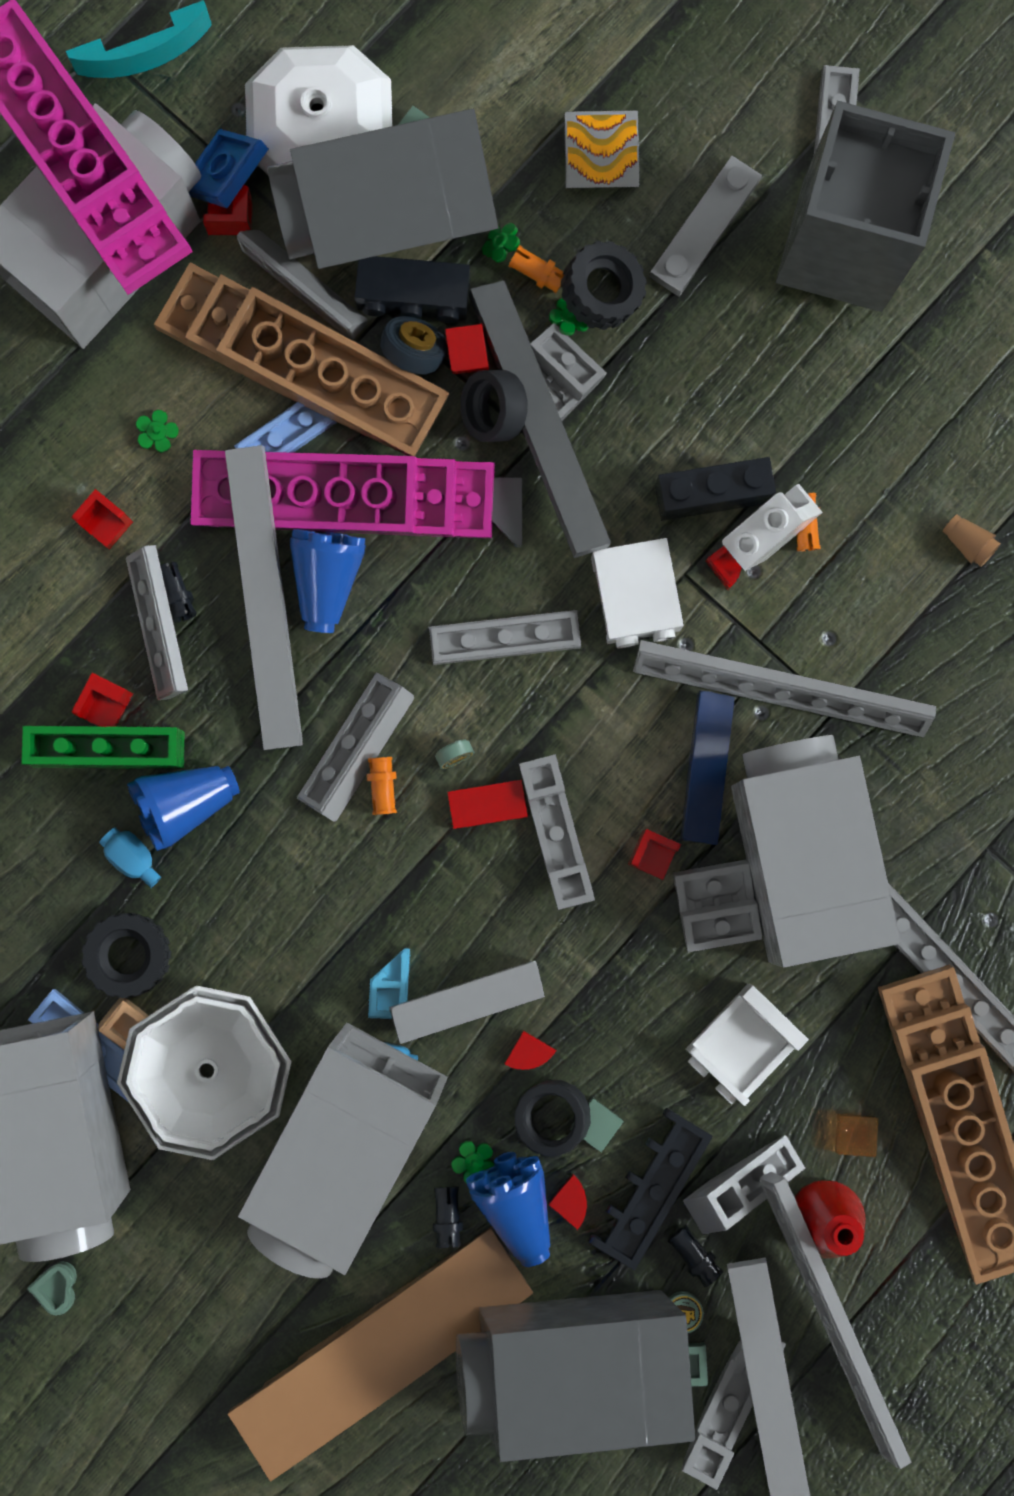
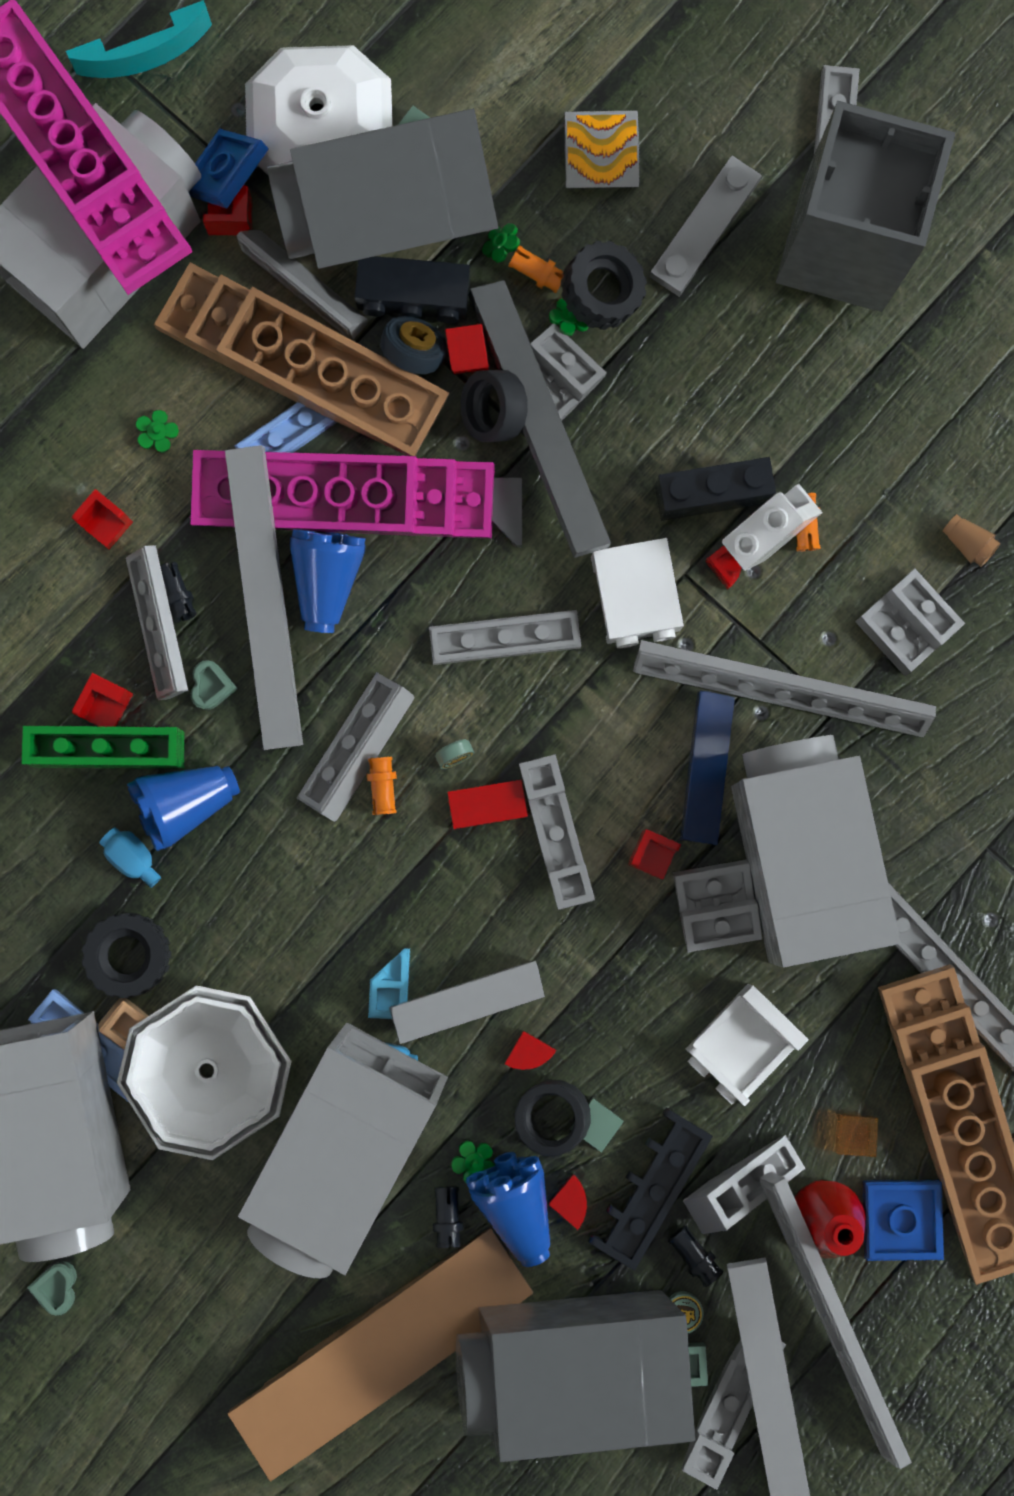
(211, 685): none -> sand green tile
(903, 1220): none -> blue tile
(910, 622): none -> light grey slope

